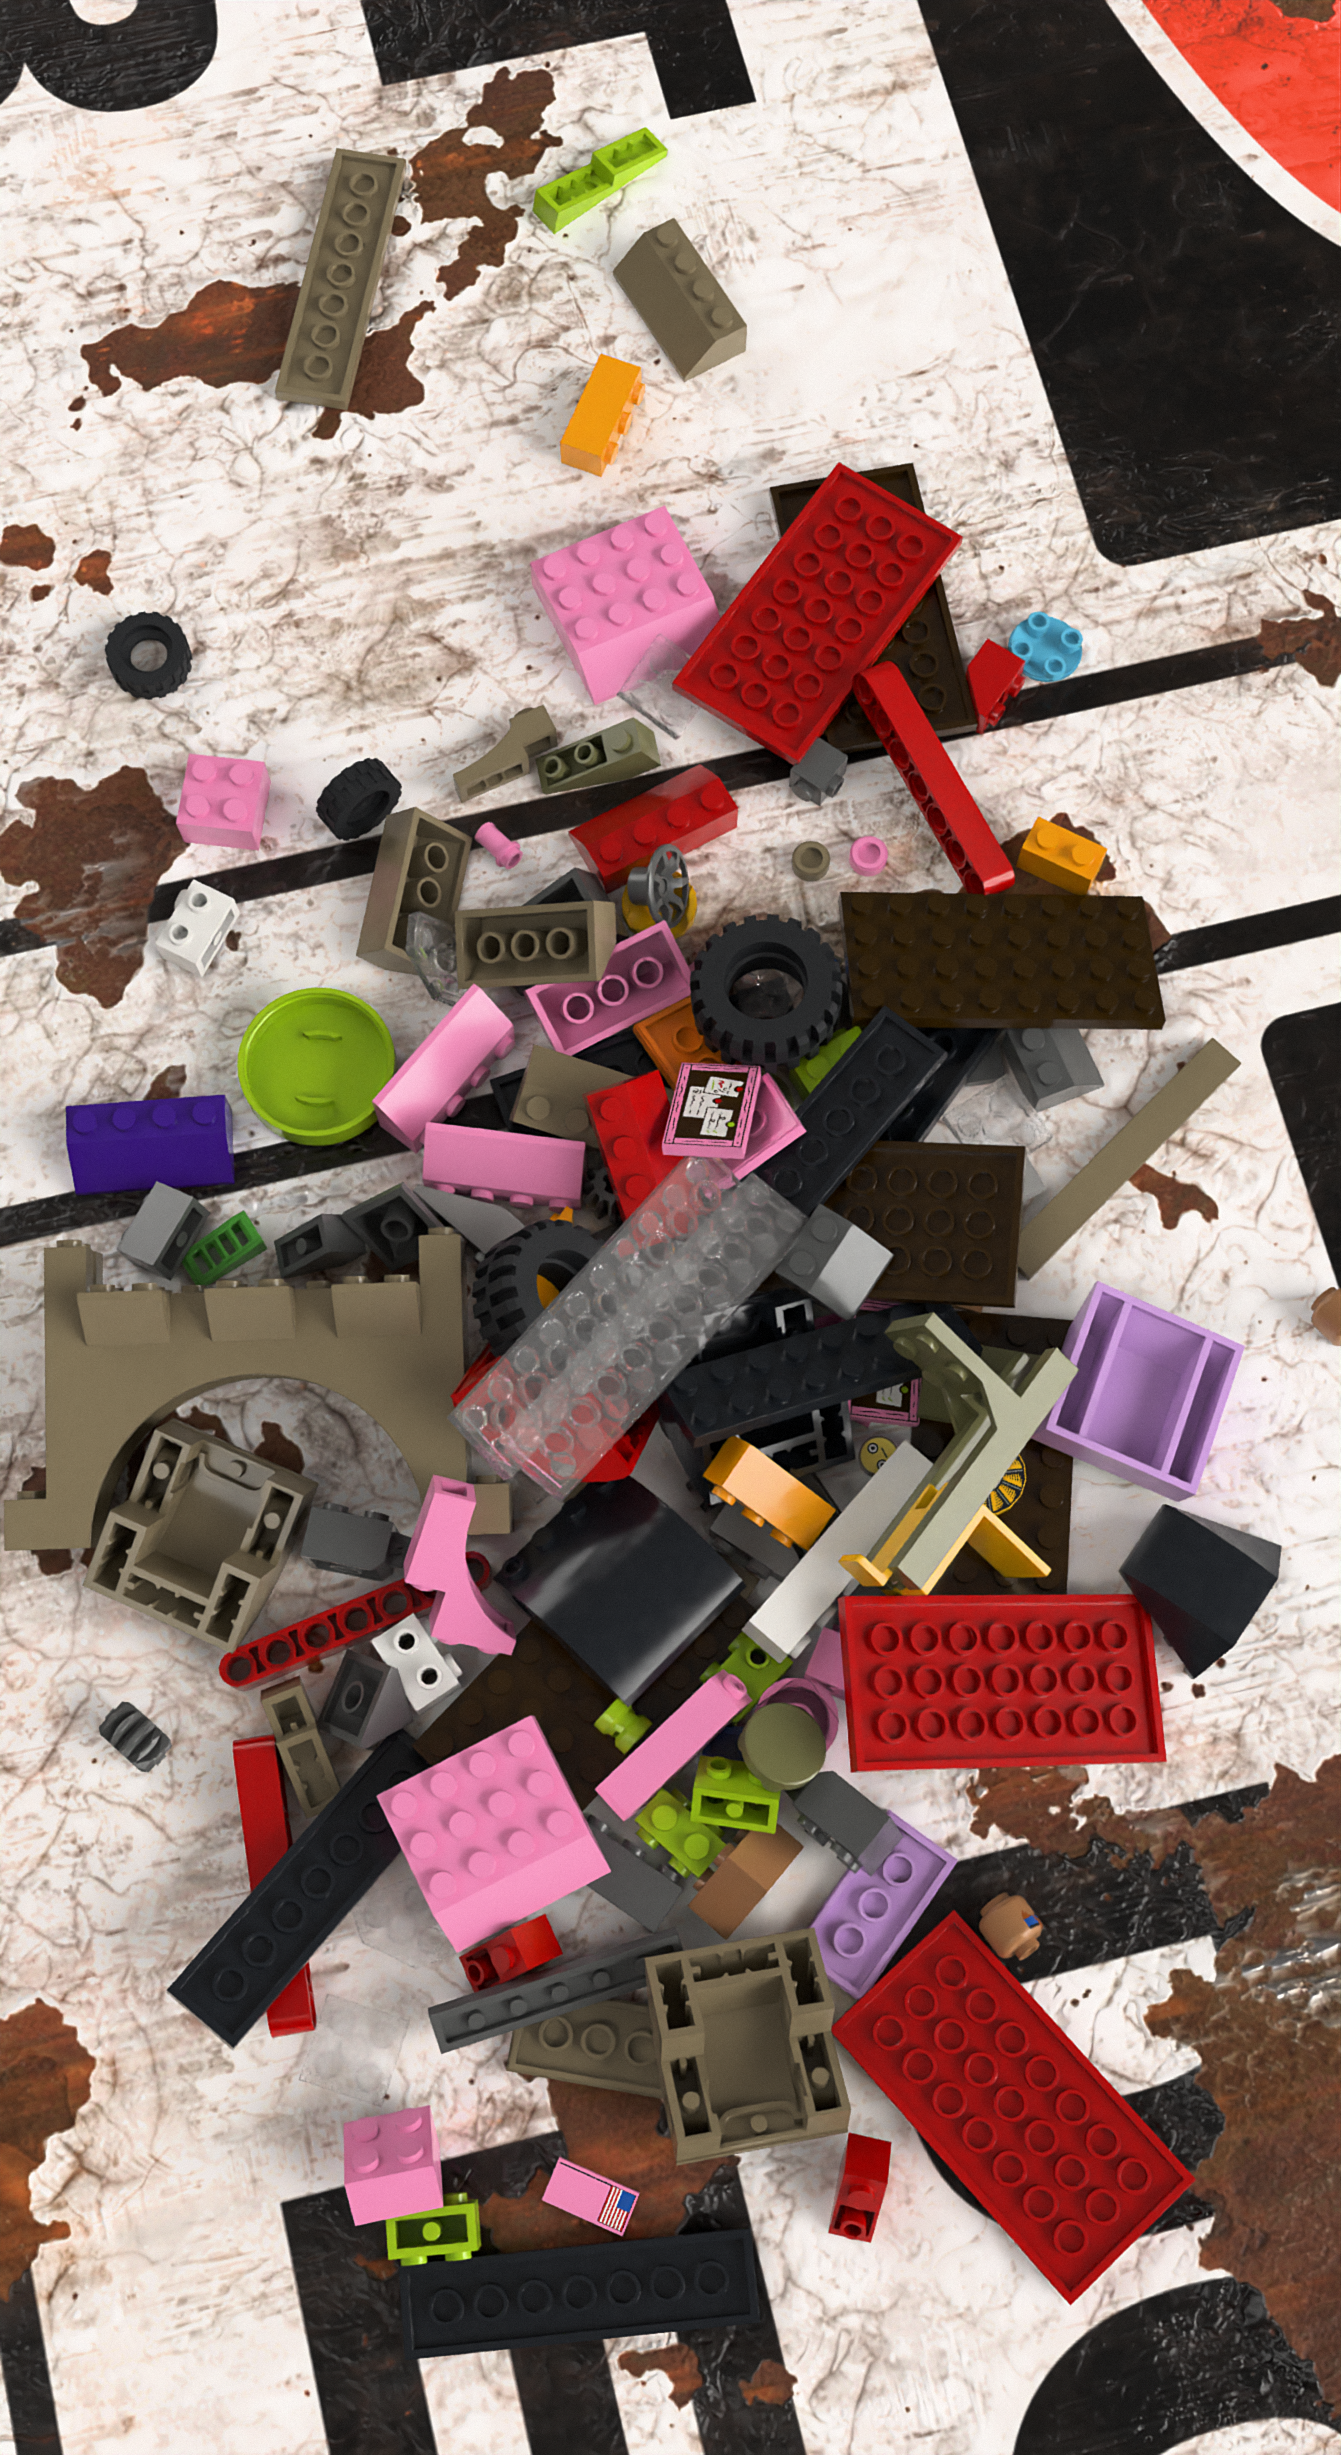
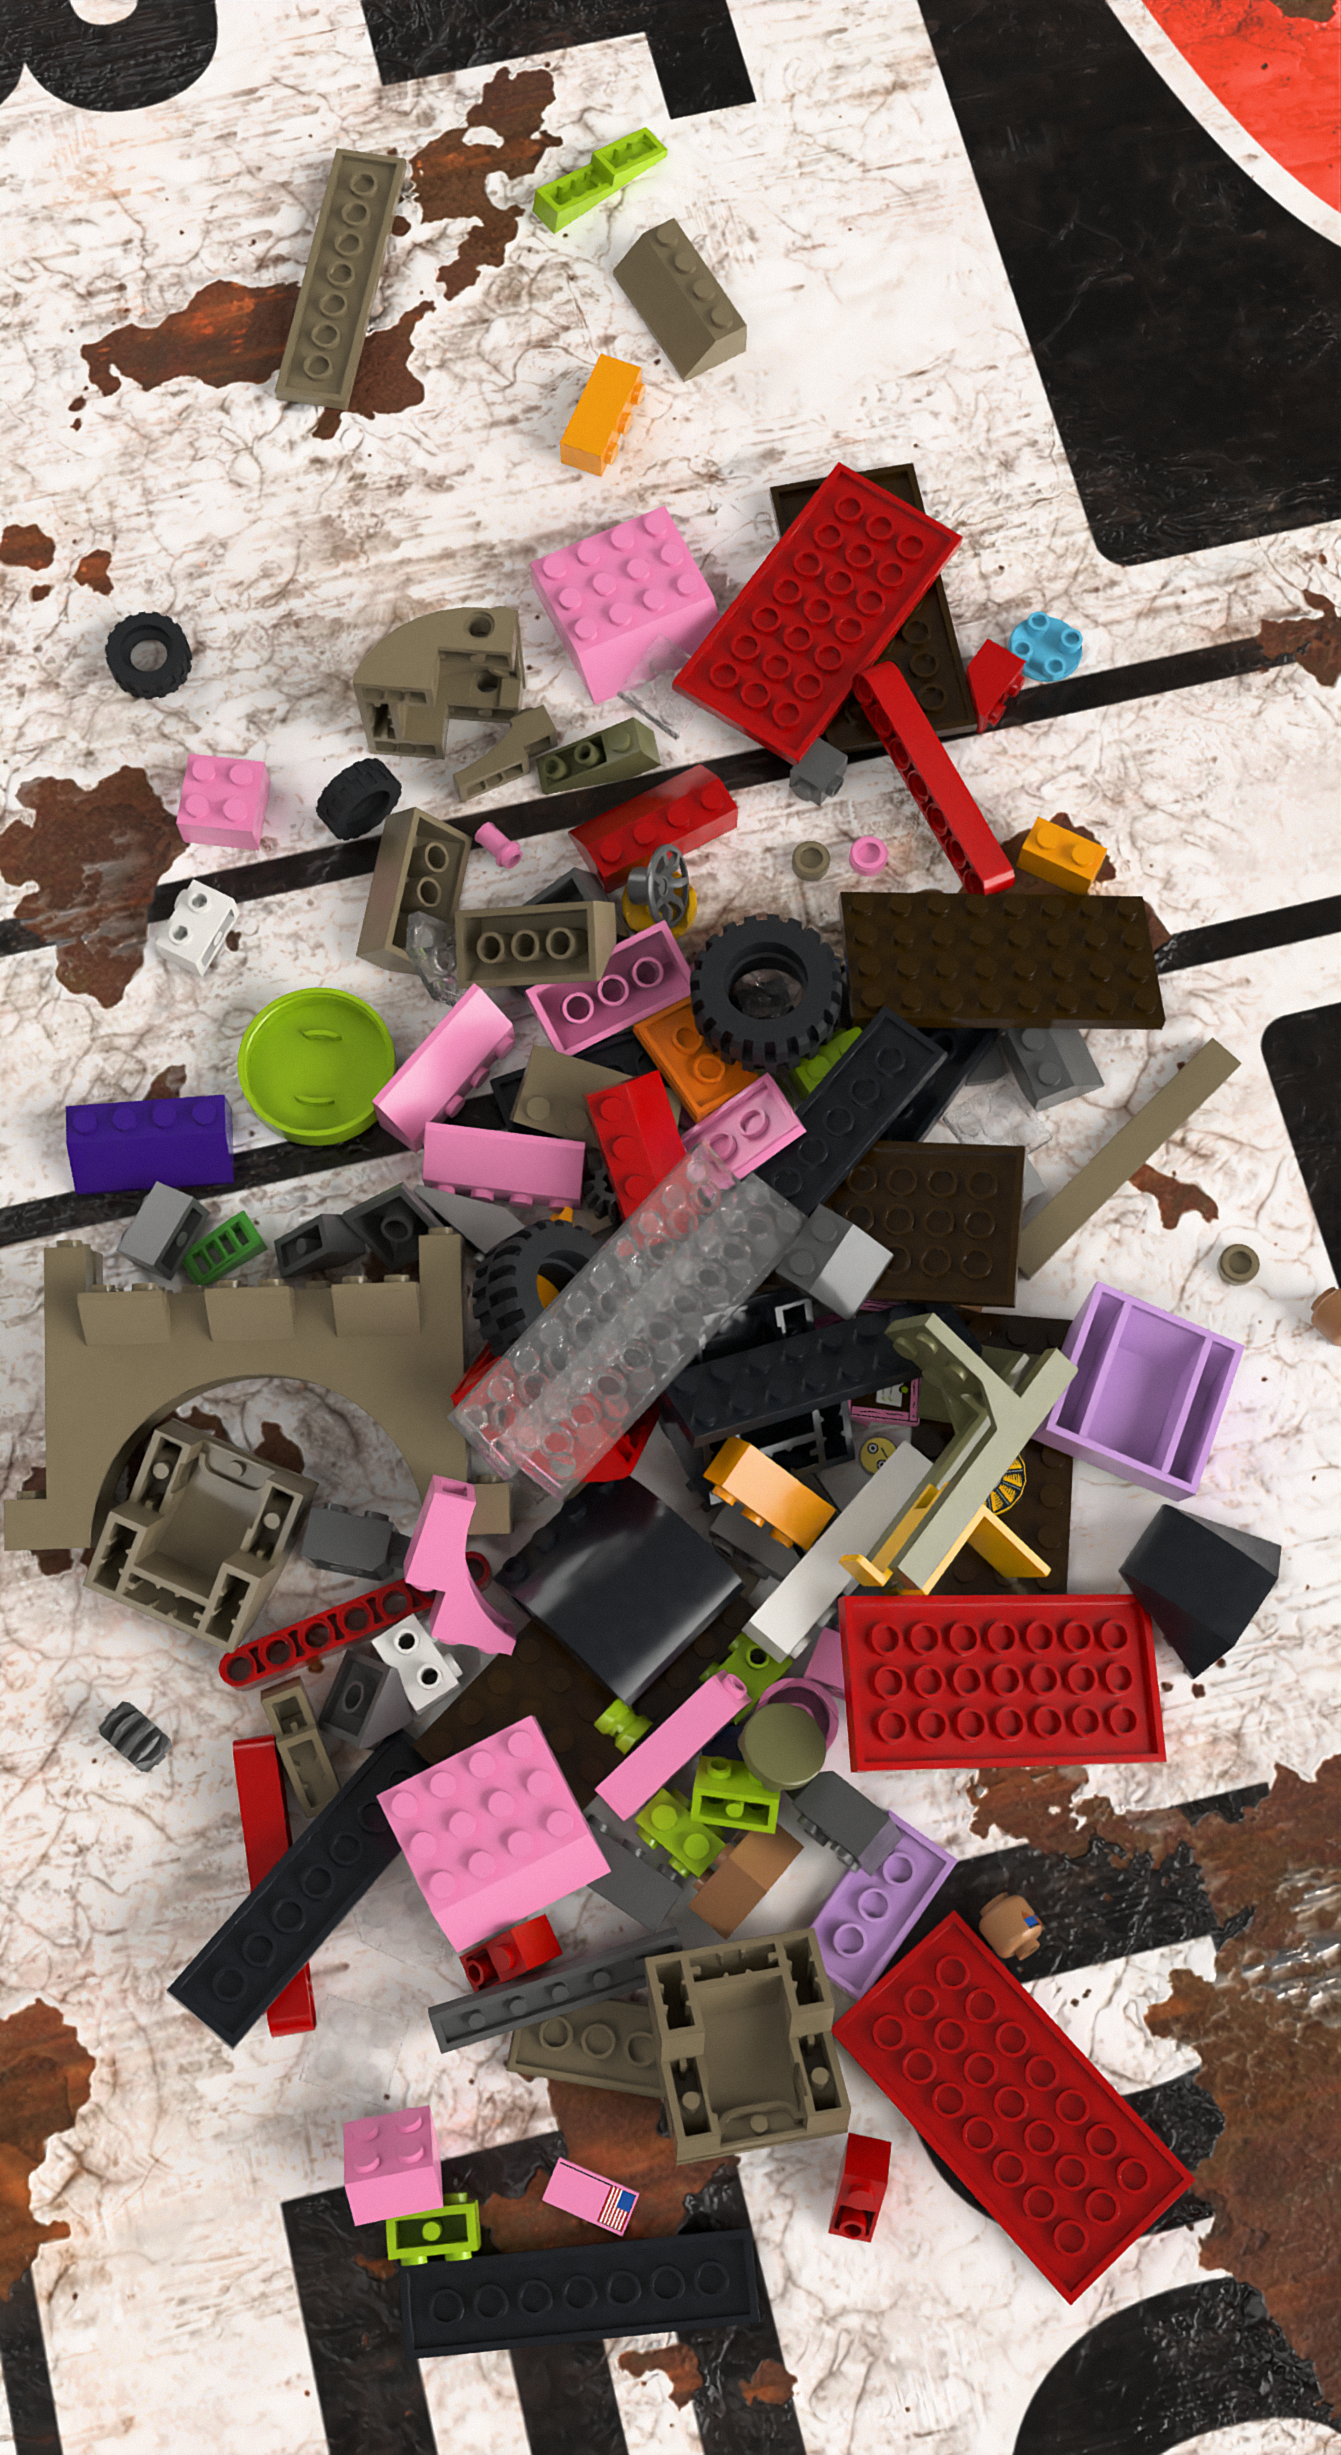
(435, 674): none -> dark tan slope
(712, 1110): tile -> none
(1238, 1264): none -> dark tan tile

